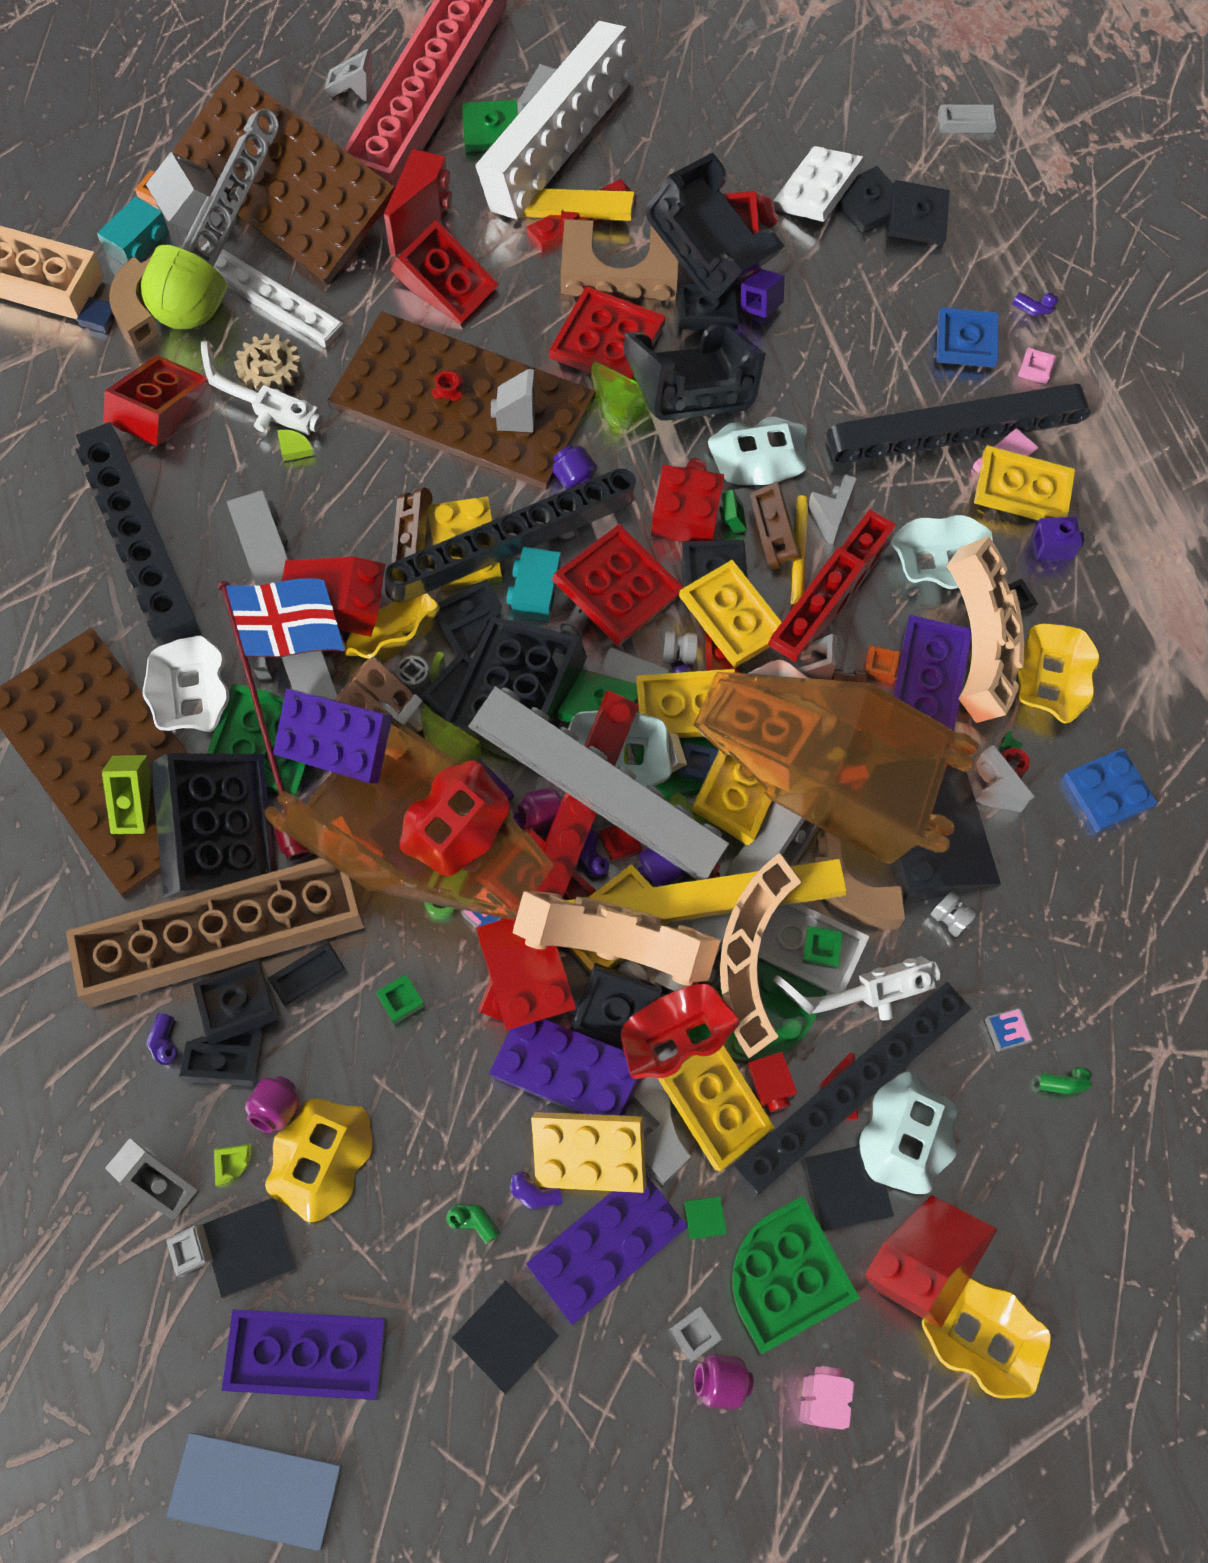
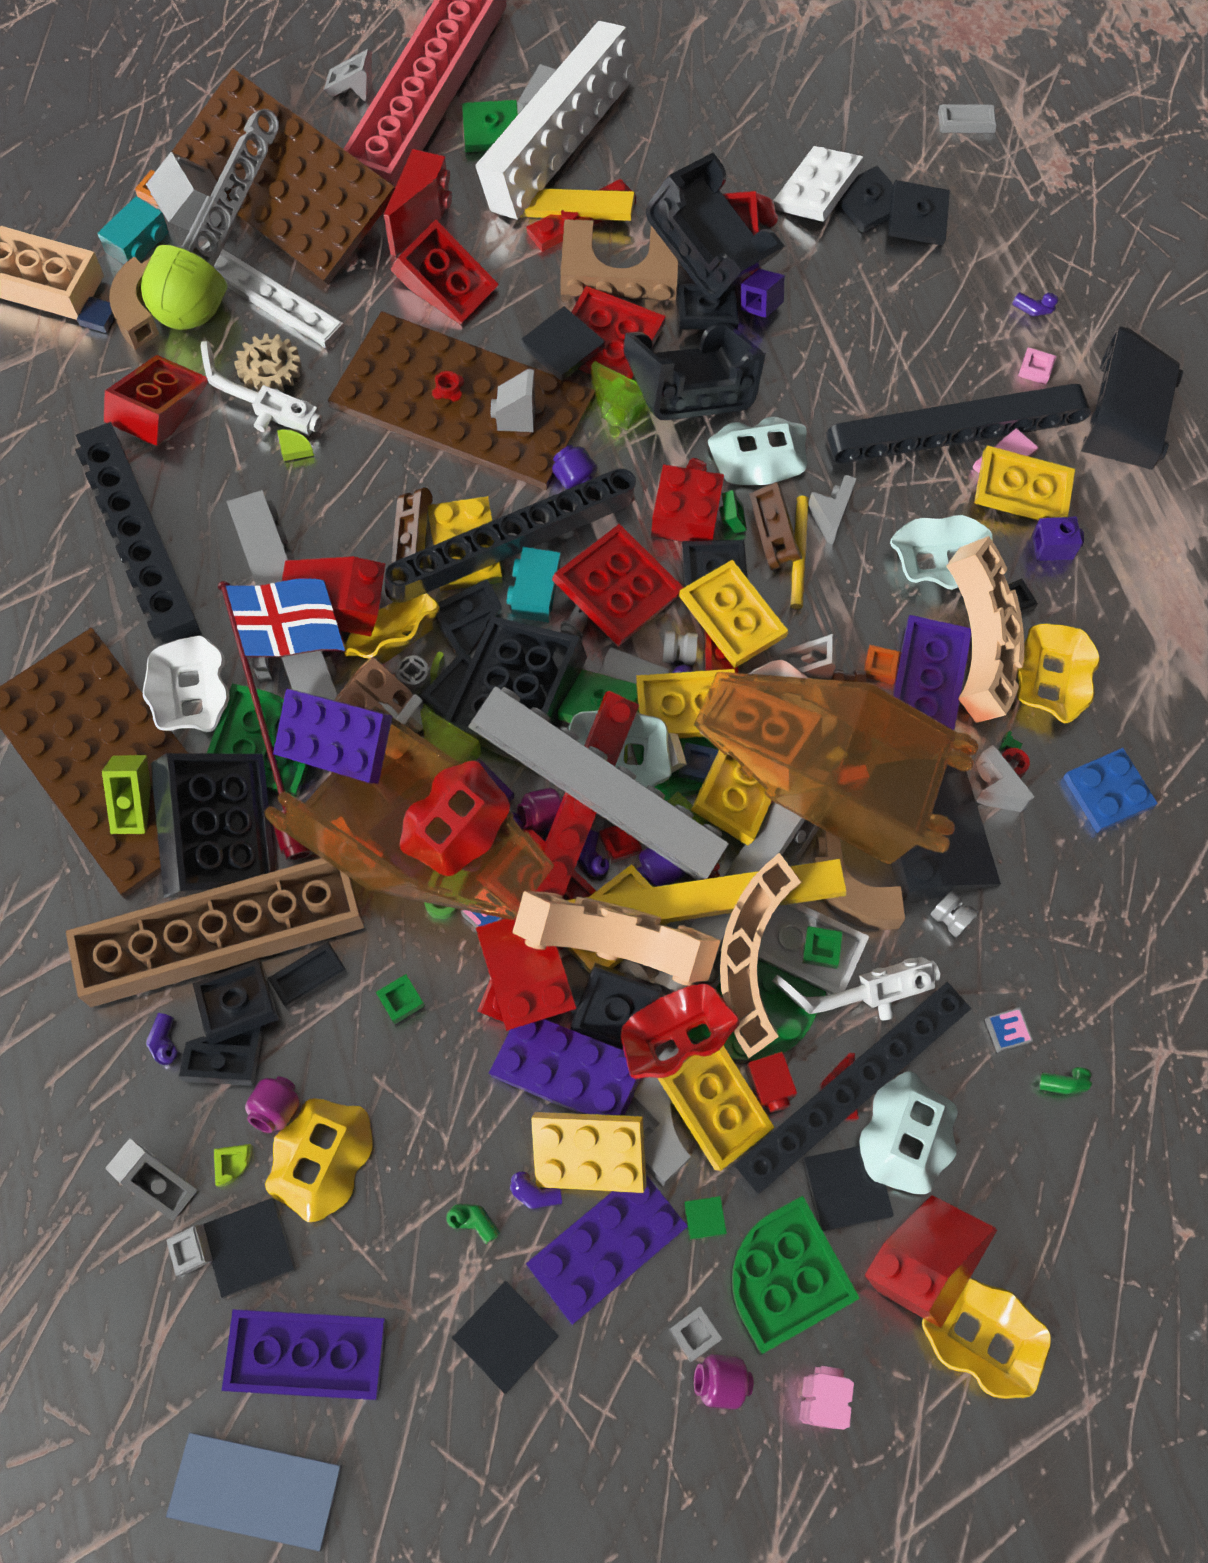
(562, 343): none -> black tile
(833, 586): red brick -> none
(967, 337): blue plate -> none
(1133, 401): none -> black windscreen

